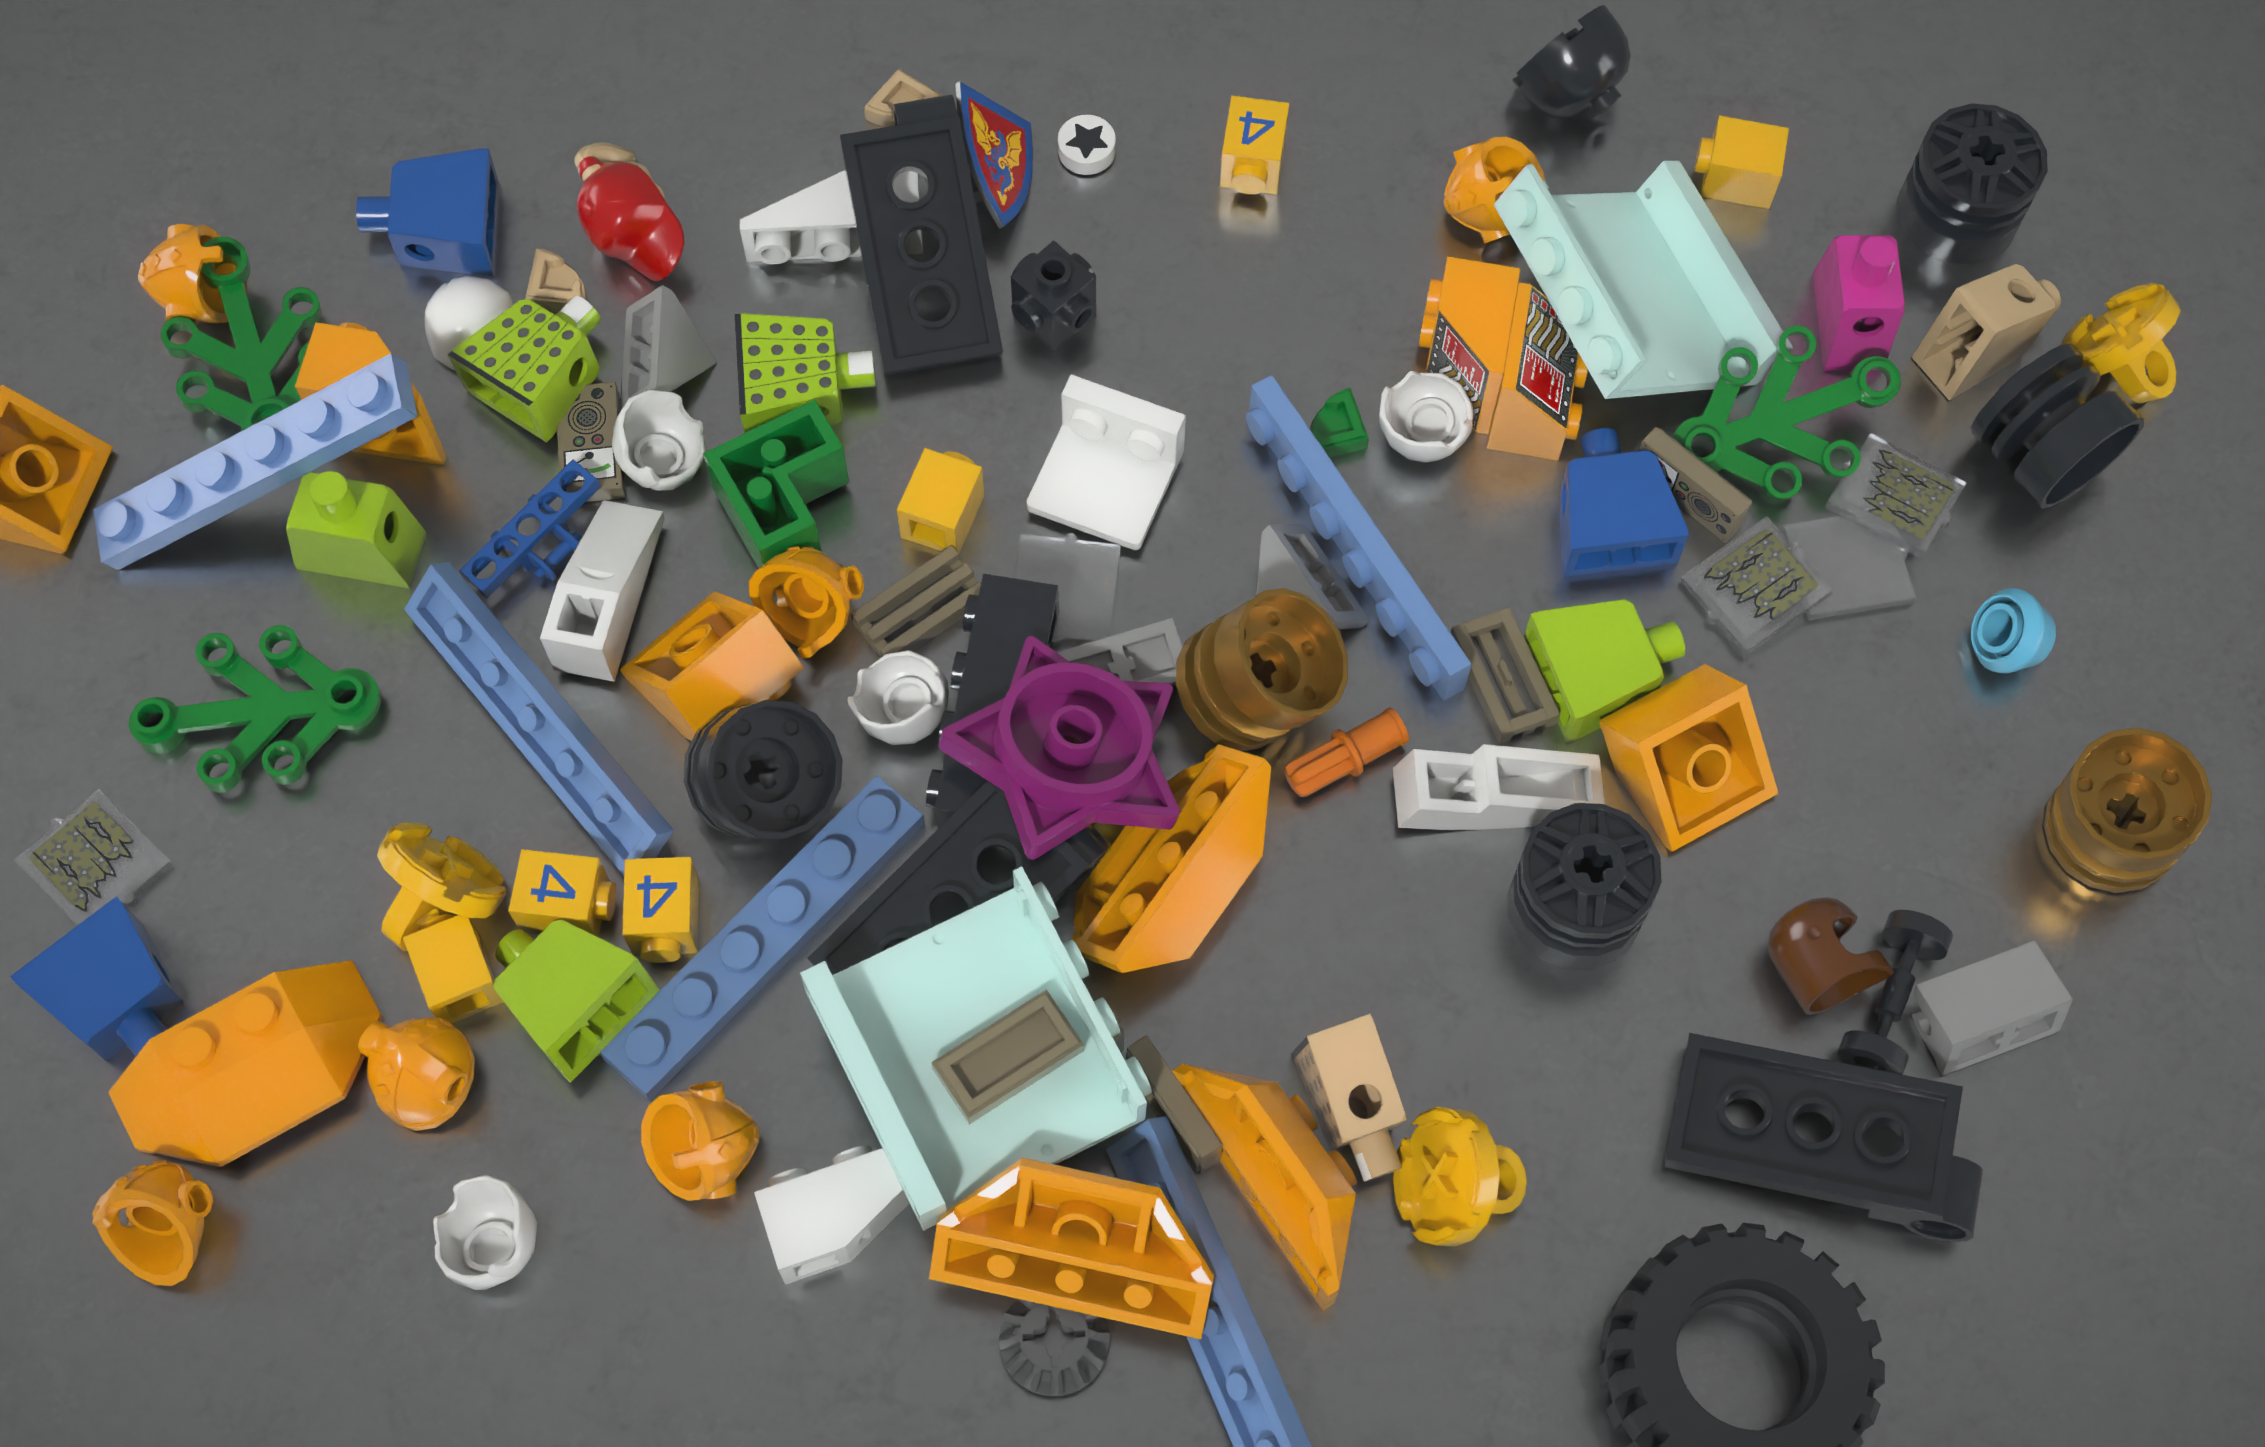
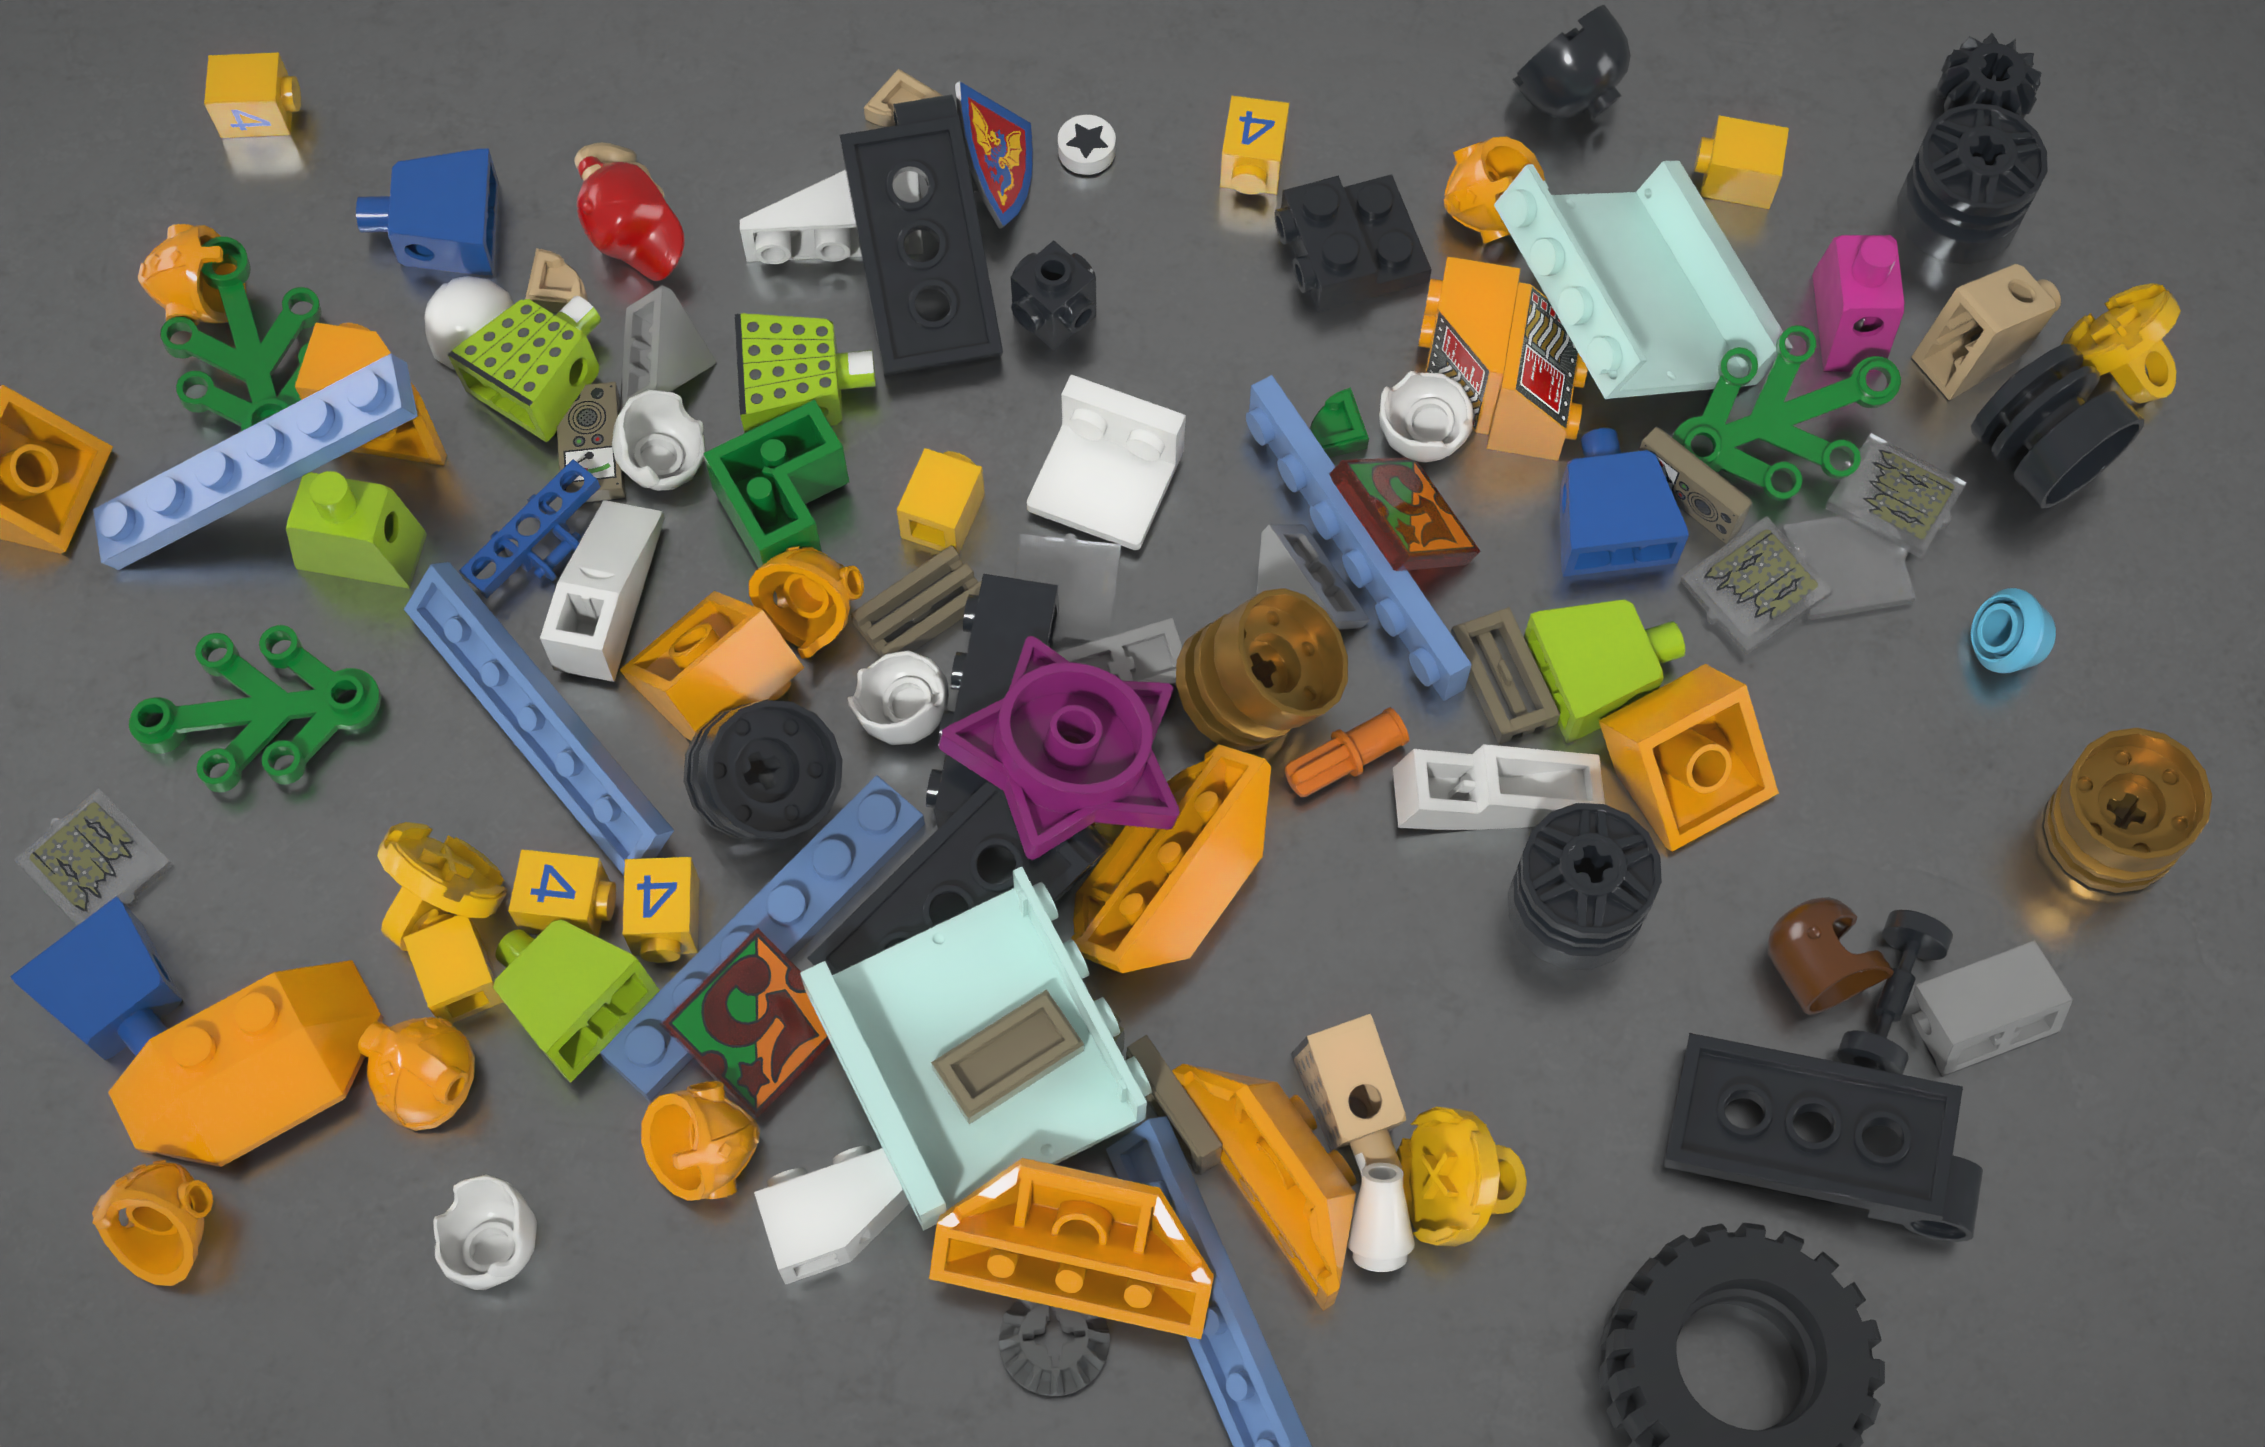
(250, 95): none -> yellow brick
(750, 1023): none -> tile
(1351, 240): none -> black plate
(1381, 1221): none -> white cone
(1404, 513): none -> clear red tile
(1989, 76): none -> black gear

